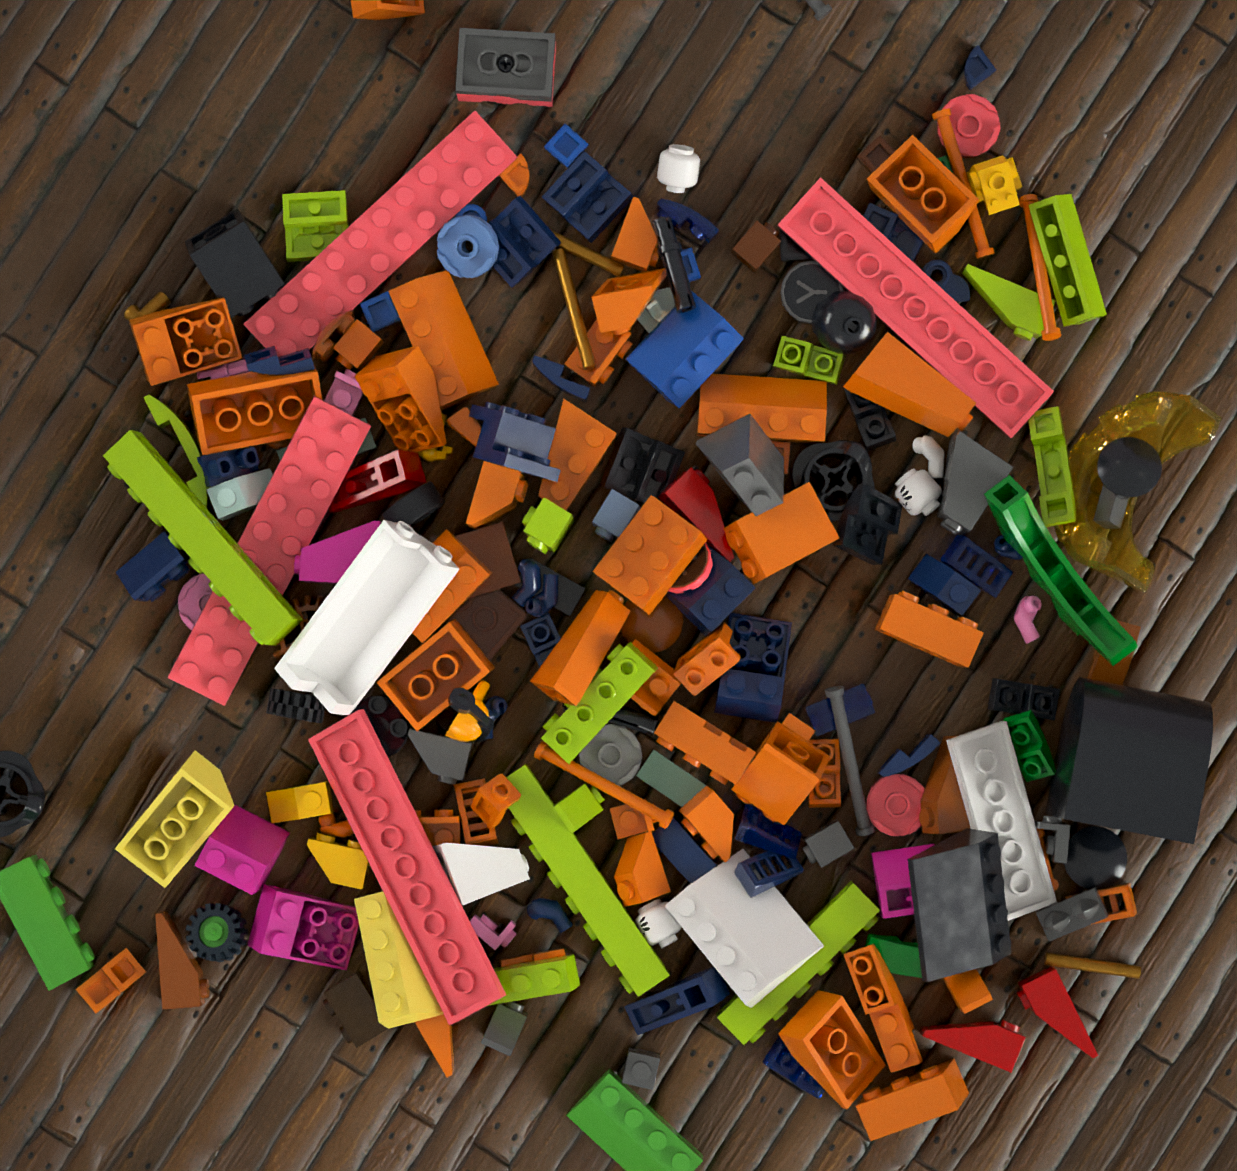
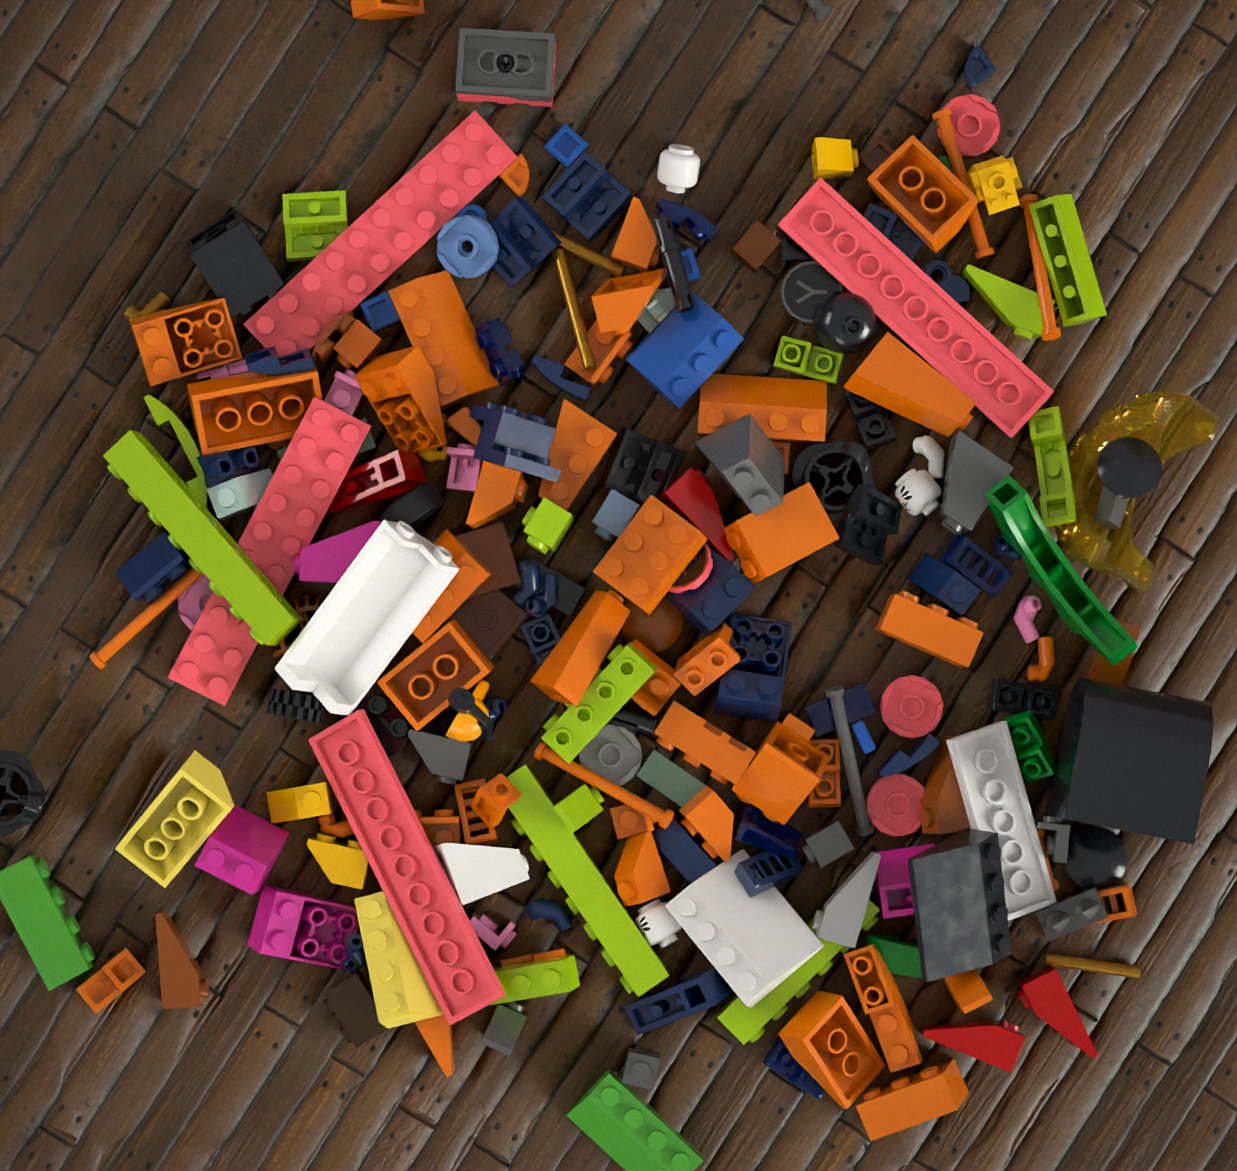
(99, 658): none -> orange bar
(217, 932): black wheel -> none
(355, 954): none -> dark blue arm
(463, 468): none -> bright pink bracket
(492, 339): none -> clear blue hinge
(833, 158): none -> yellow slope
(845, 909): none -> light grey slope
(862, 736): none -> blue tile
(911, 706): none -> coral tile
(1046, 661): none -> orange arm

